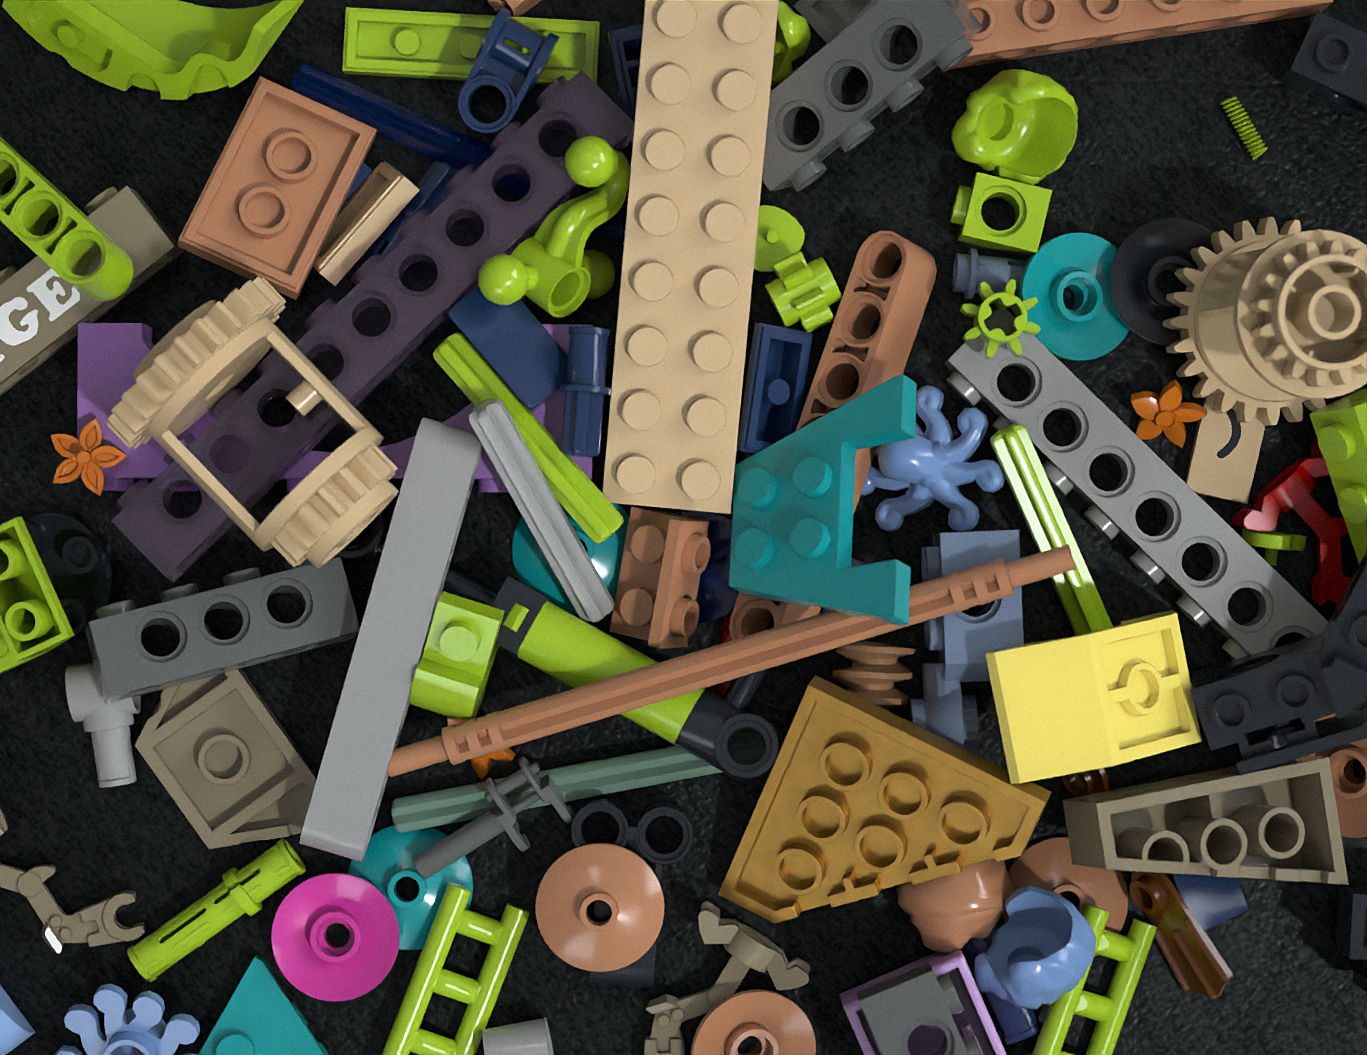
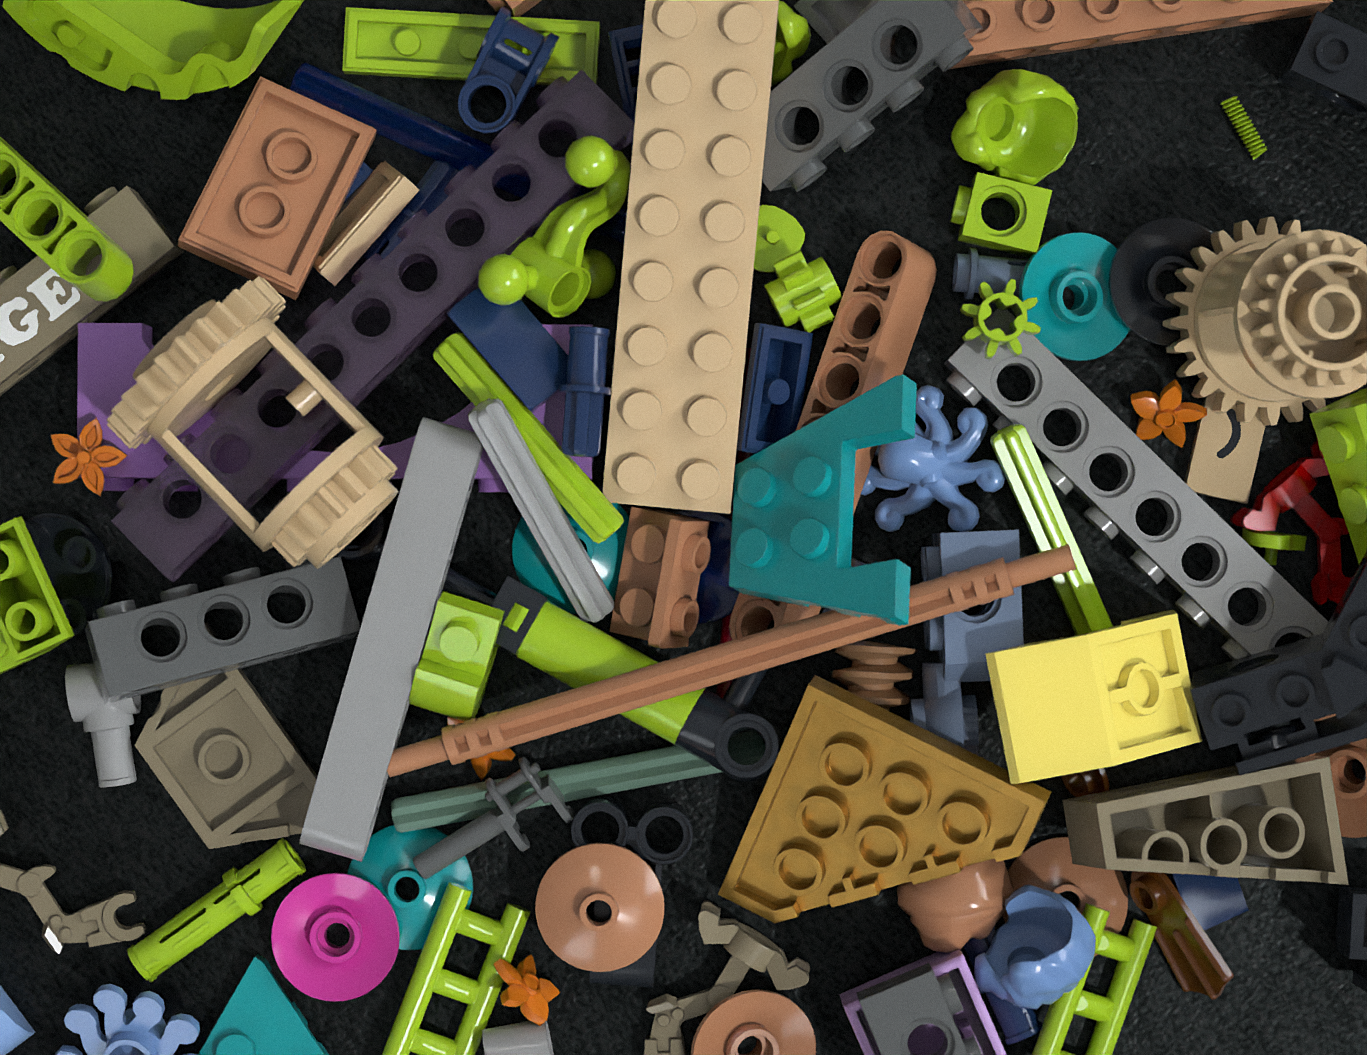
(526, 989): none -> orange plant

